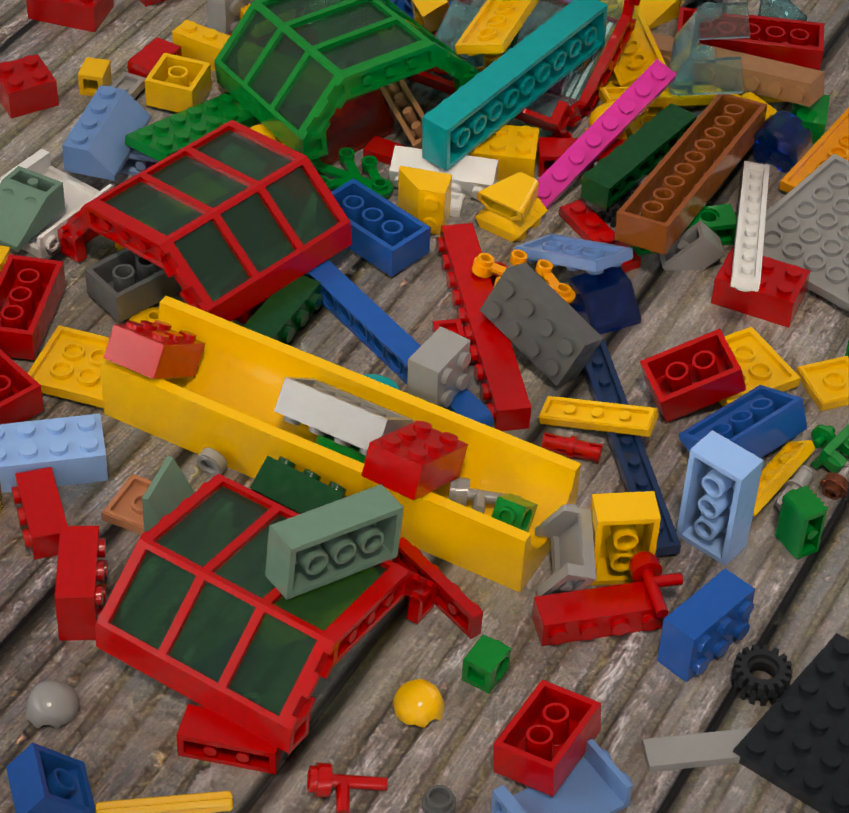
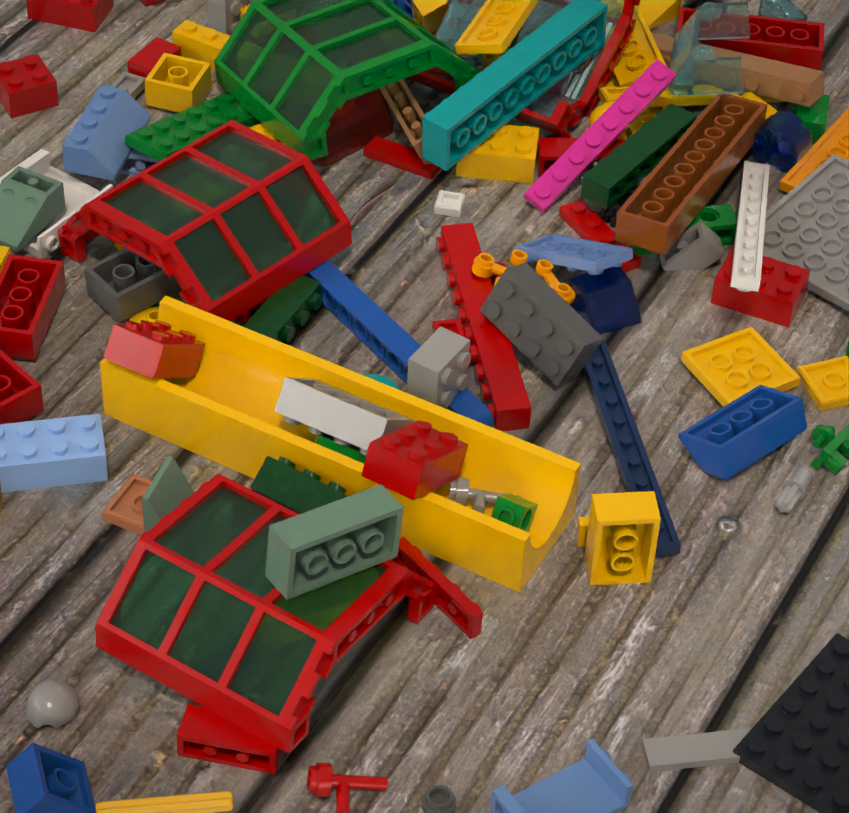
(39, 511): red brick -> none
(71, 366): yellow plate -> none
(79, 582): red brick -> none
(93, 74): yellow brick -> none
(211, 462): light grey tile -> none
(369, 164): green plant -> none
(381, 229): blue brick -> none
(418, 703): yellow hair -> none
(425, 196): yellow slope -> none
(468, 175): white brick -> none
(486, 663): green brick -> none
(511, 207): yellow piece -> none
(547, 737): red brick -> none
(571, 550): light grey panel -> none
(572, 447): red pin -> none
(594, 613): red brick -> none
(598, 416): yellow tile -> none
(647, 568): red piece -> none
(693, 375): red brick -> none
(706, 625): blue brick -> none
(719, 497): light blue brick -> none
(764, 661): black tyre -> none
(781, 469): yellow tile -> none
(801, 522): green brick -> none
(834, 486): copper plate -> none

